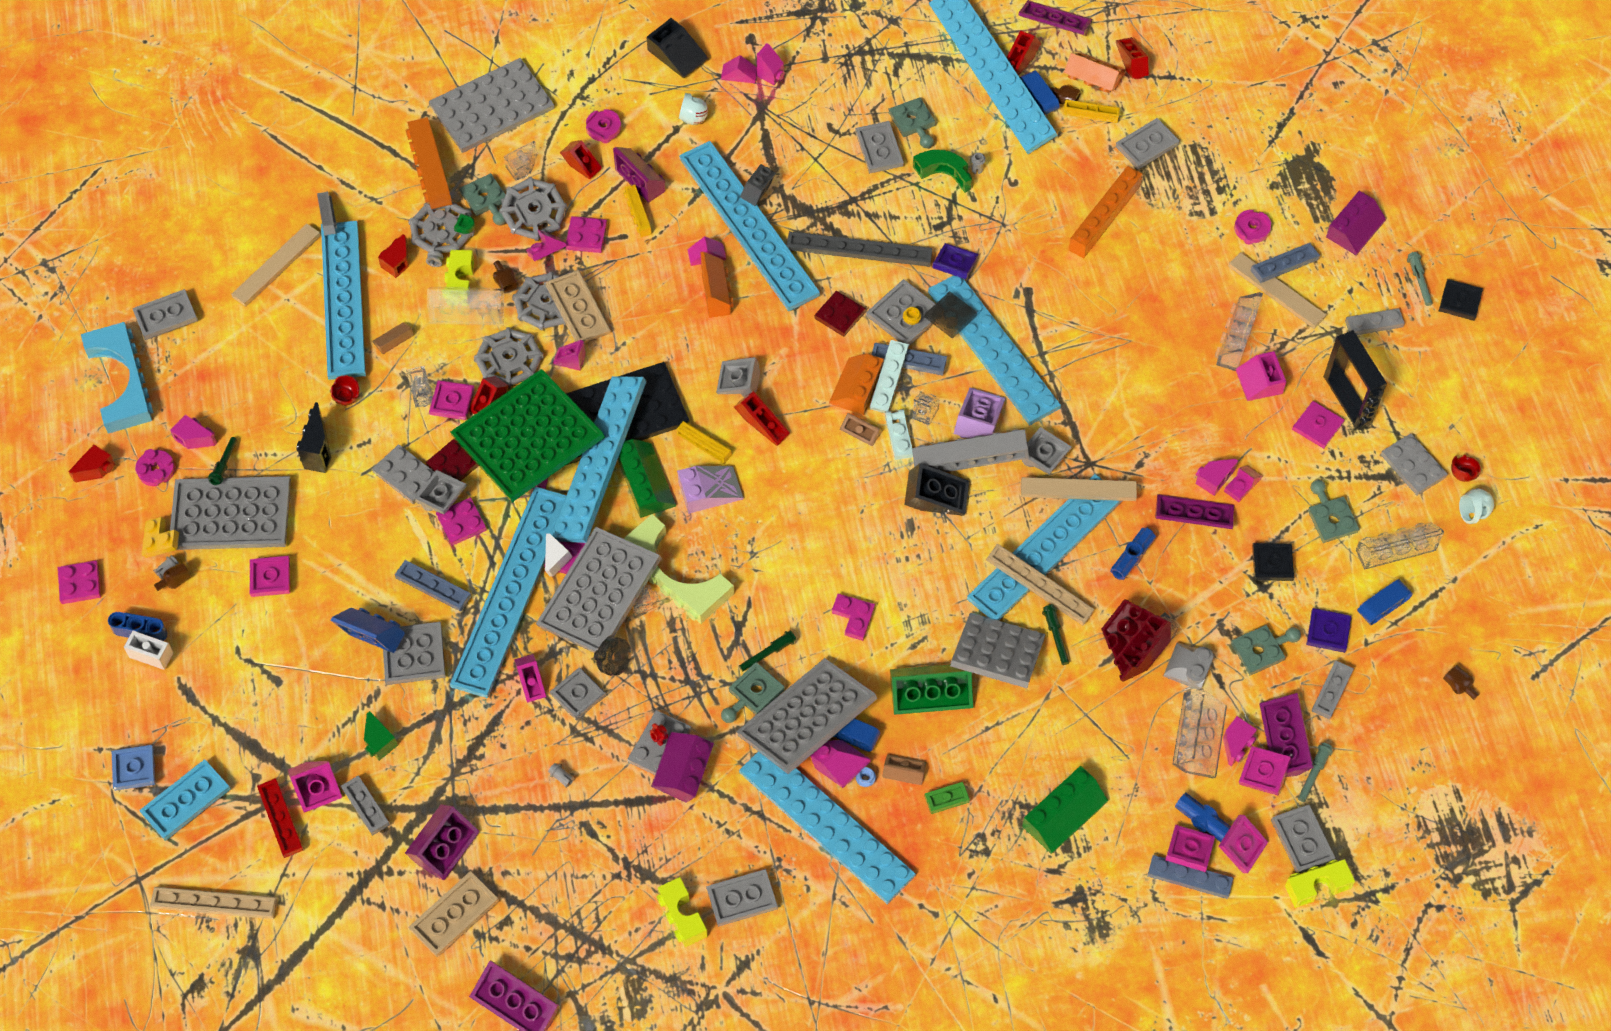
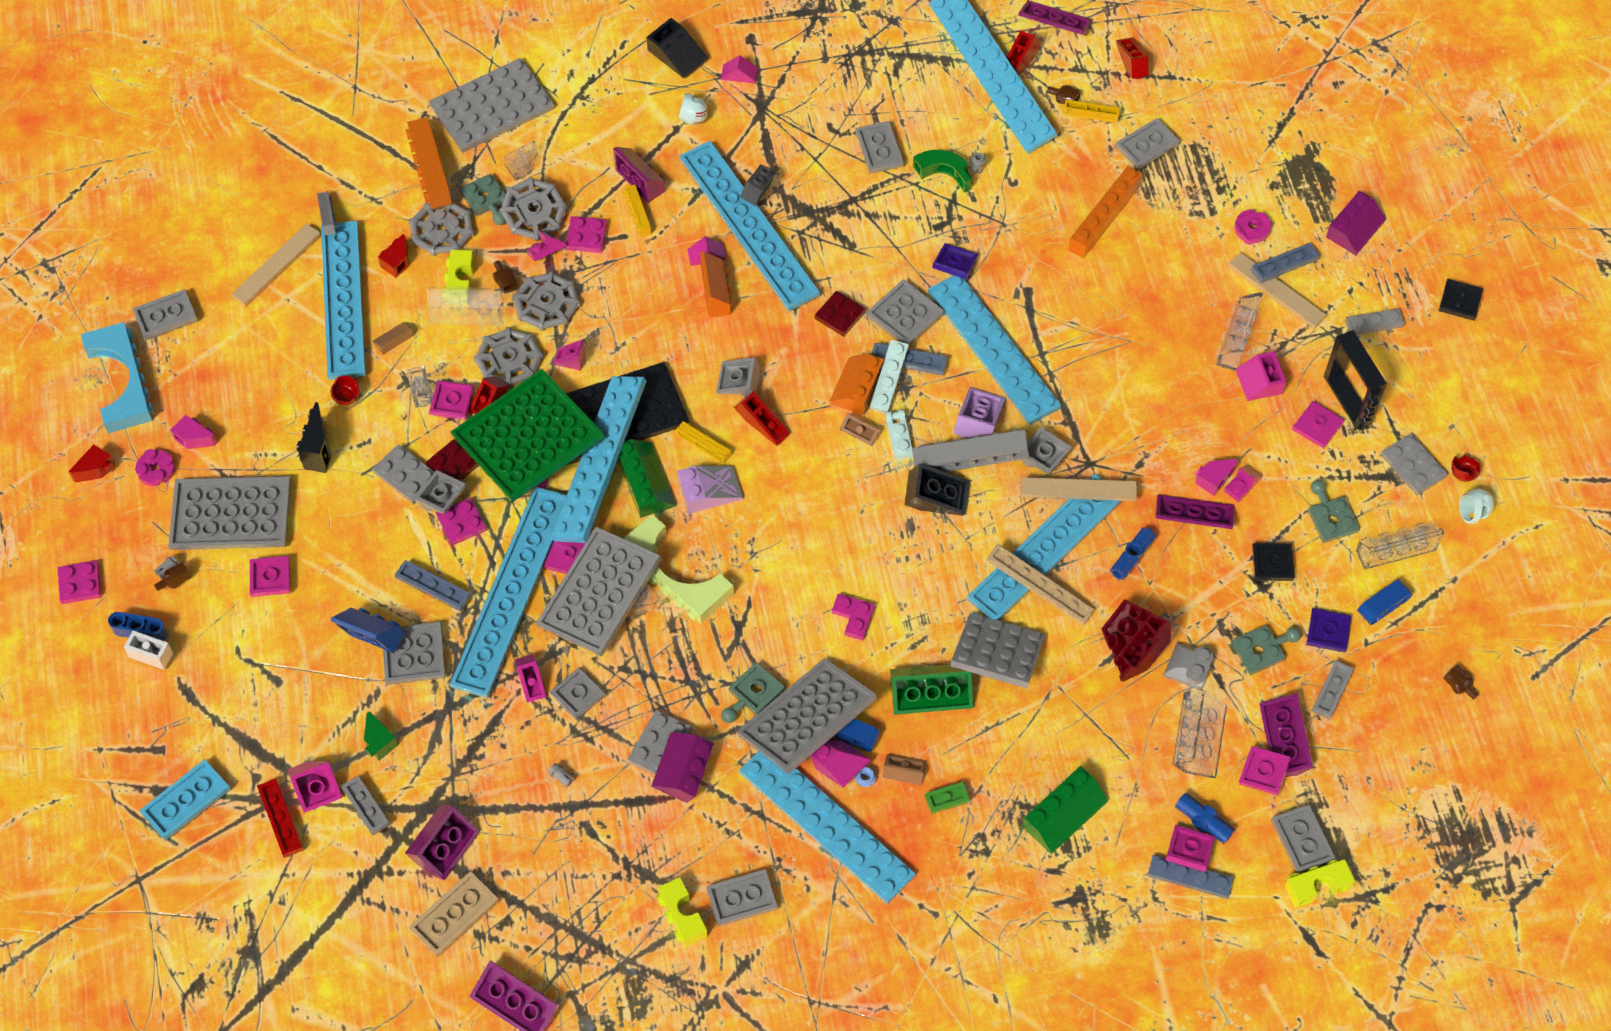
(133, 767): medium blue plate -> none
(156, 540): yellow plate -> none
(213, 902): tan tile -> none
(216, 475): dark green pin -> none
(434, 258): light grey bush -> none
(464, 224): green tile -> none
(555, 556): white slope -> none
(578, 307): tan tile -> none
(581, 159): red slope -> none
(599, 133): dark pink plate -> none
(604, 654): clear smoke plate -> none
(658, 733): red plate -> none
(769, 65): dark pink slope -> none
(777, 645): dark green pin -> none
(859, 249): dark grey plate -> none
(911, 316): yellow plate -> none
(917, 125): sand green plate -> none
(925, 407): clear slope -> none
(950, 314): clear smoke plate -> none
(1040, 92): blue beam -> none
(1053, 625): dark green pin -> none
(1093, 71): slope -> none
(1237, 738): dark pink slope -> none
(1243, 844): dark pink plate -> none
(1319, 762): sand green pin -> none
(1418, 271): sand green pin -> none

